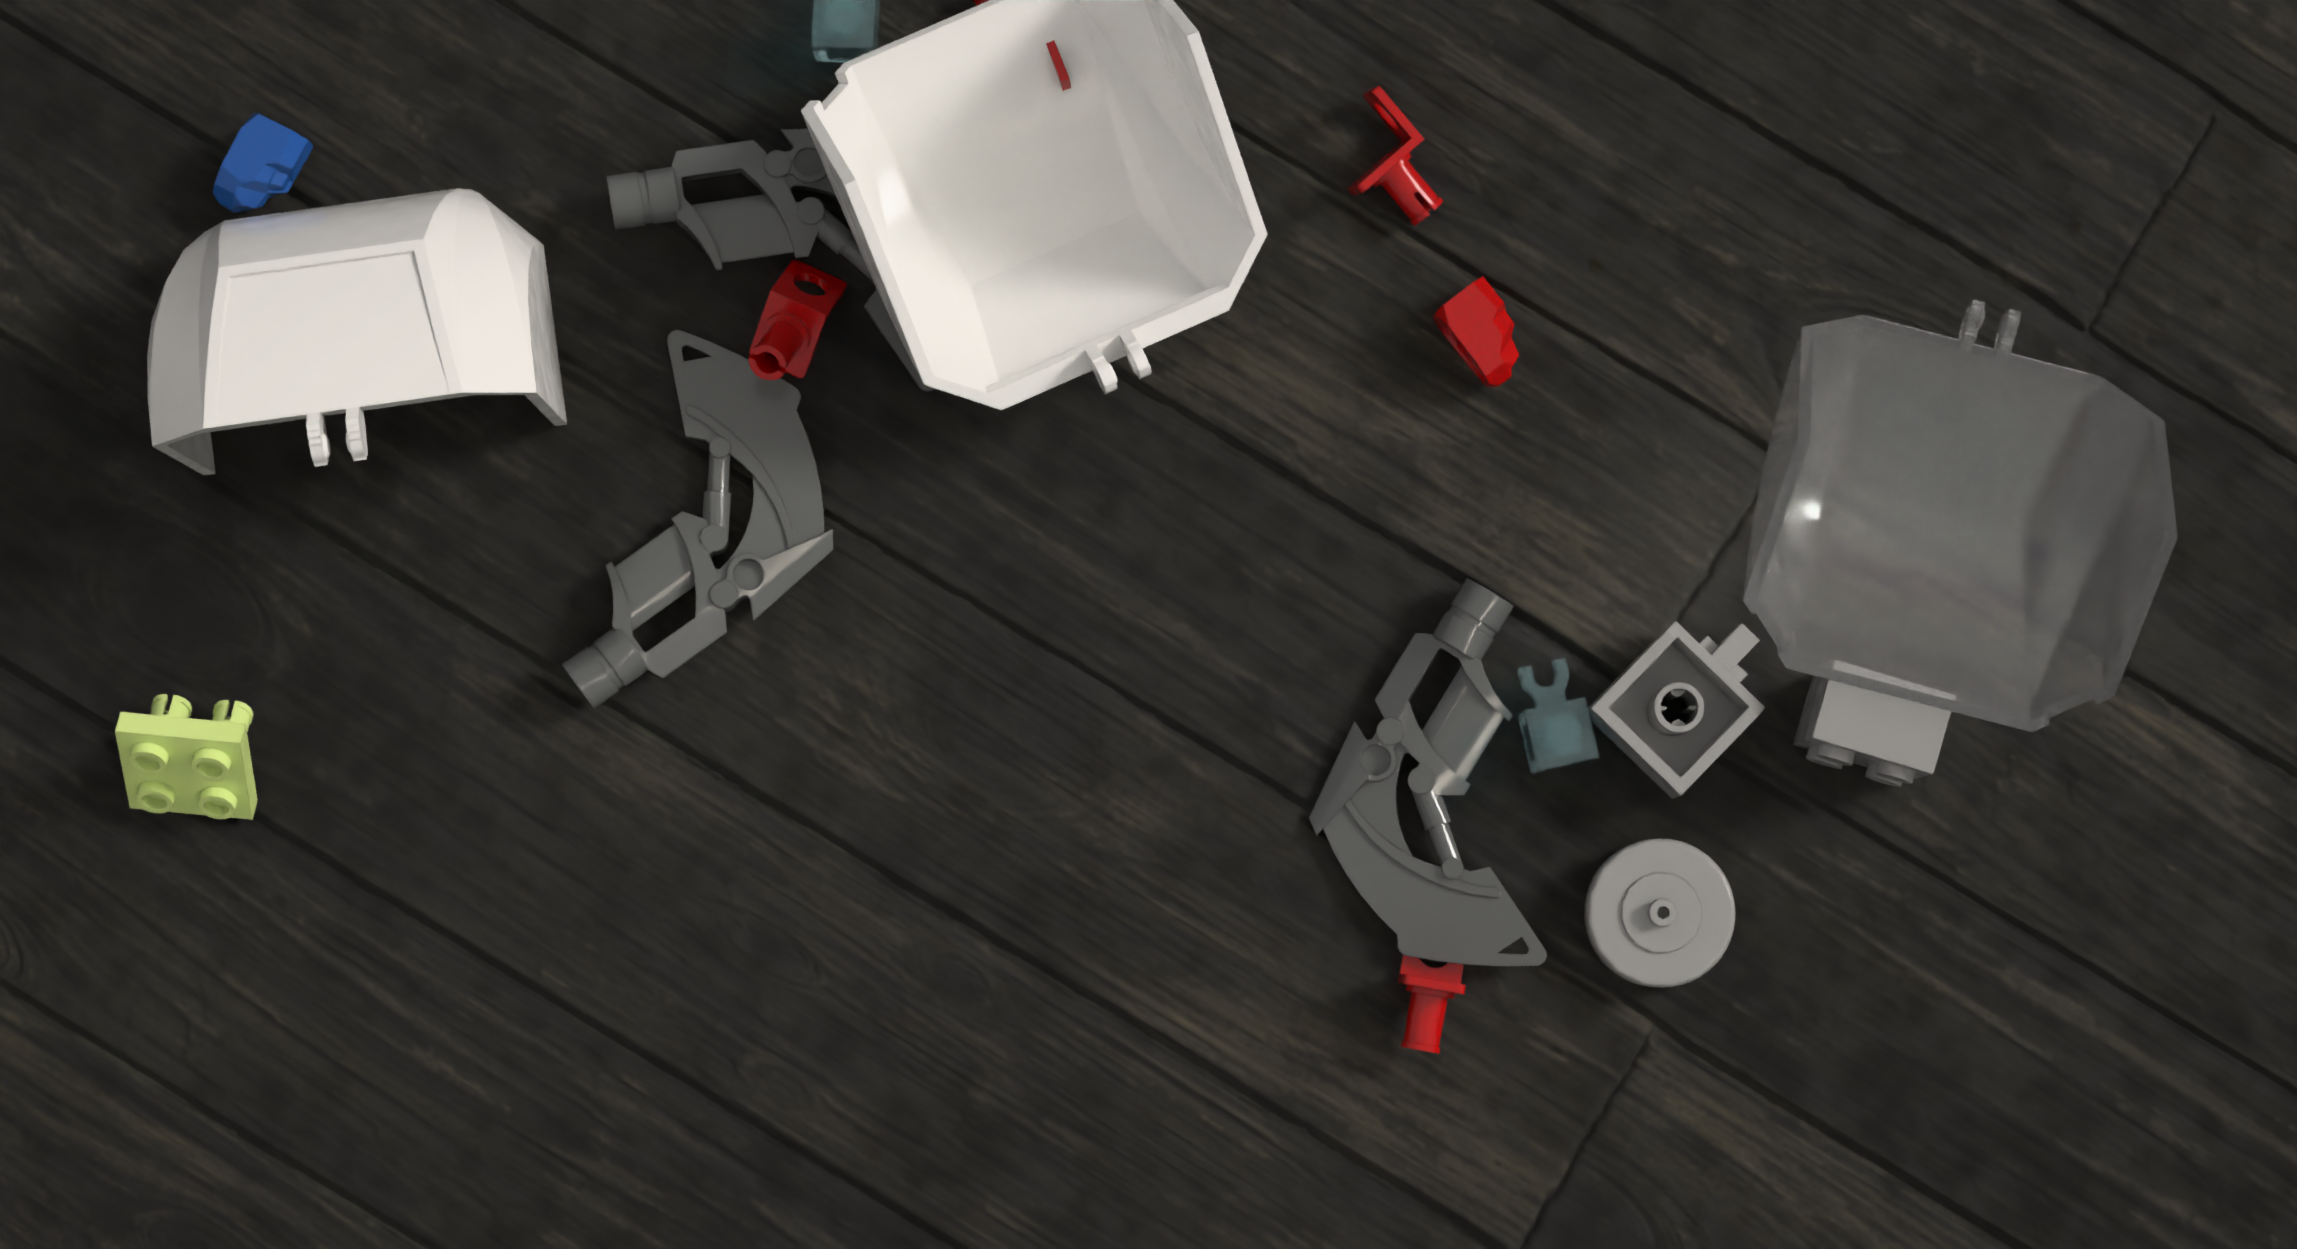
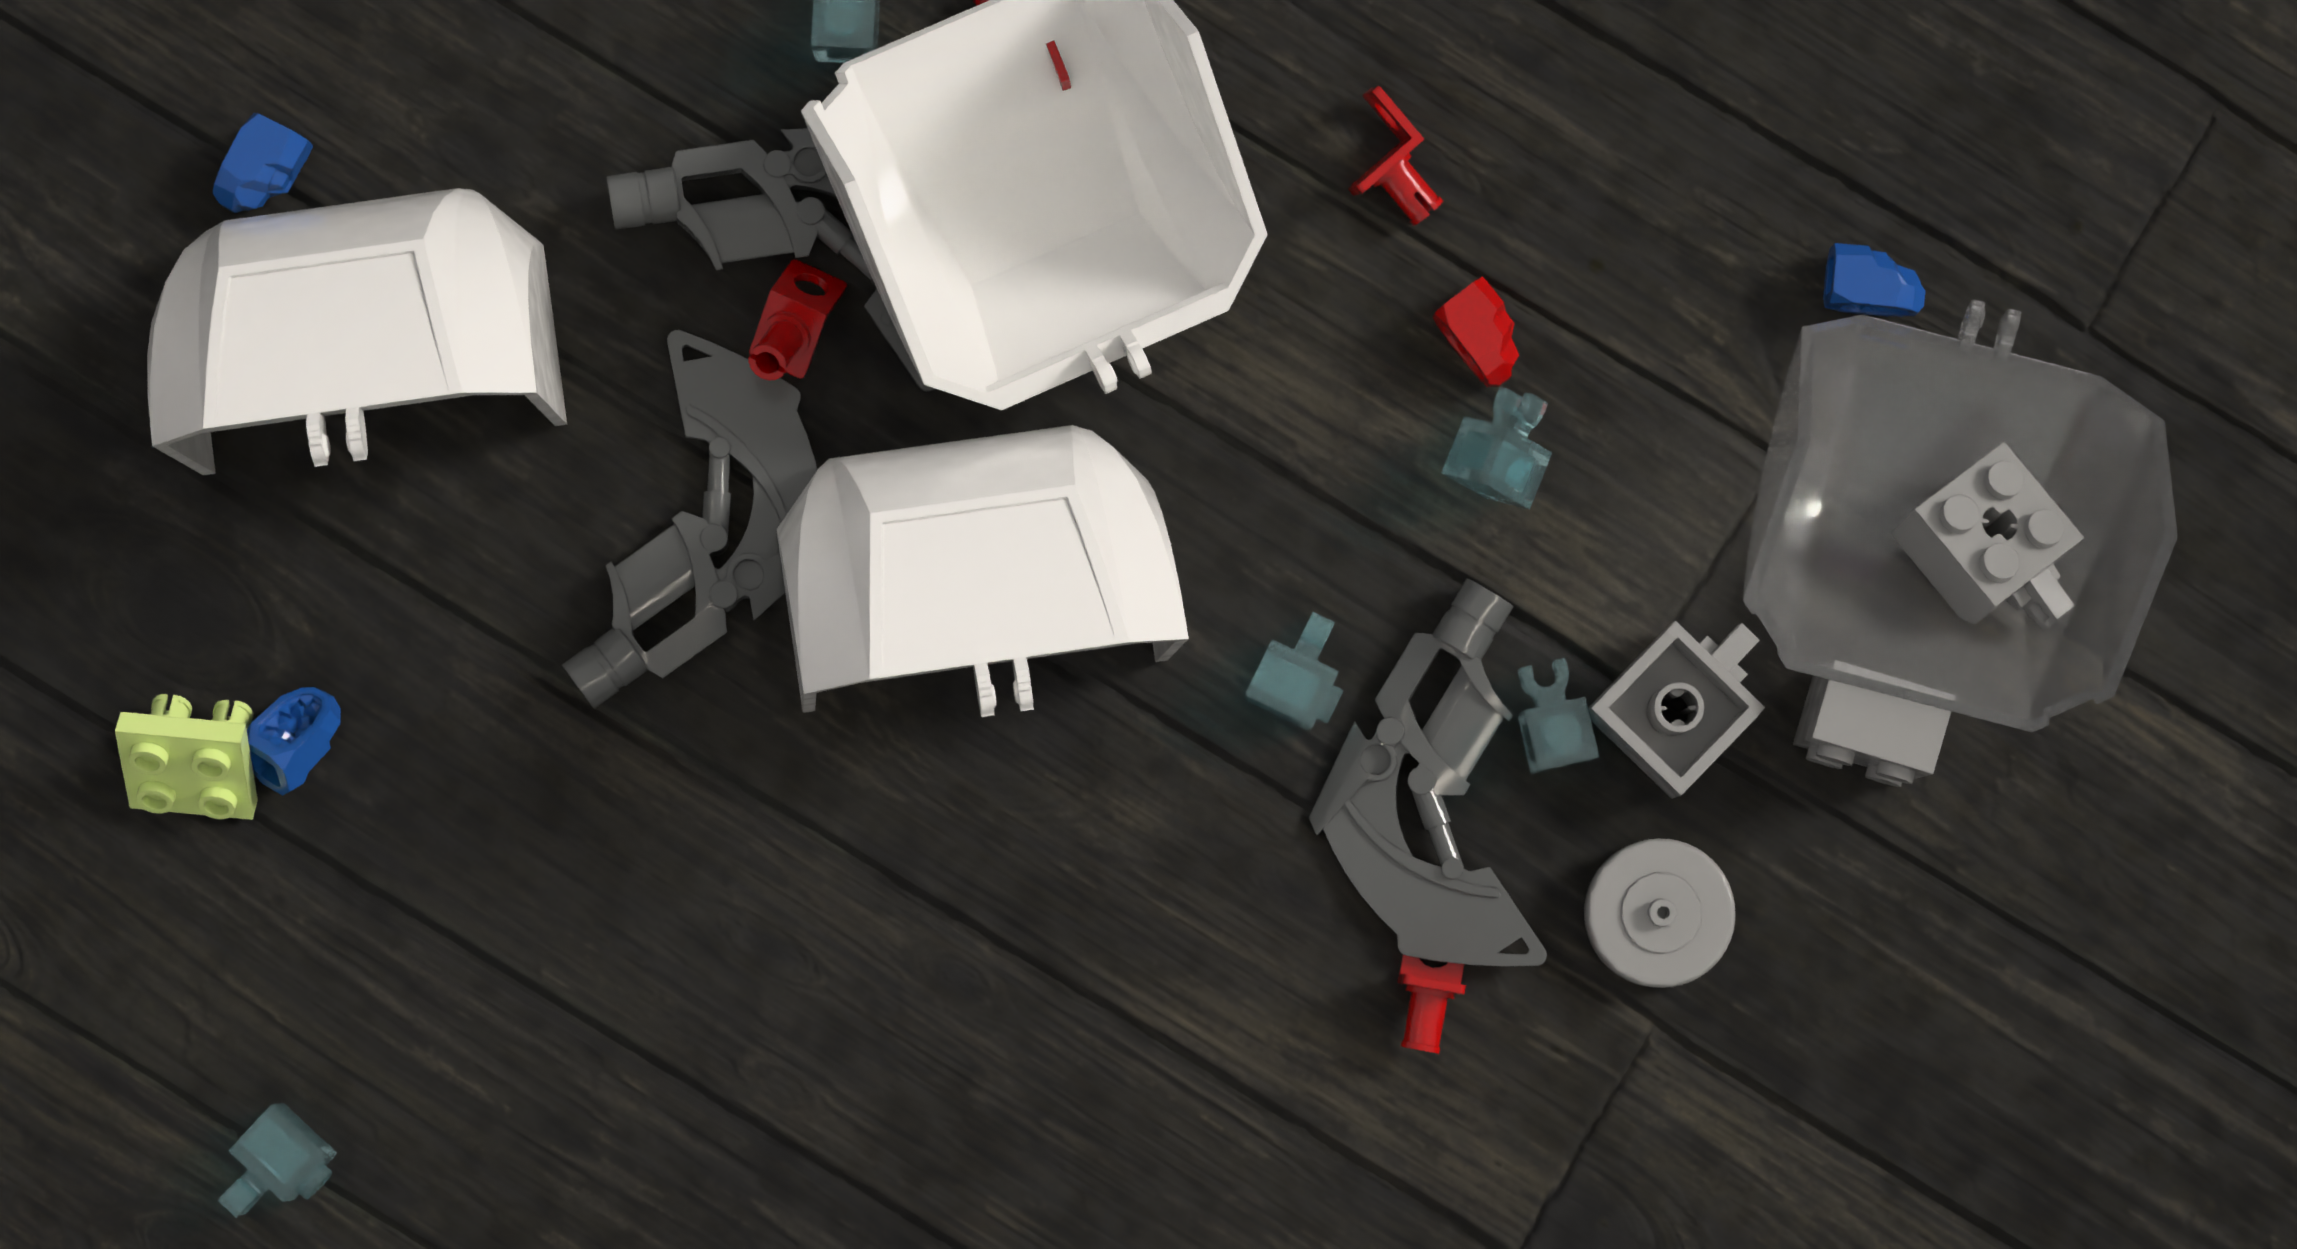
(279, 1157): none -> clear light blue brick
(292, 737): none -> blue rock
(975, 561): none -> white windscreen
(1293, 680): none -> clear light blue brick
(1498, 456): none -> clear light blue brick
(1870, 283): none -> blue rock
(1992, 541): none -> light grey hinge

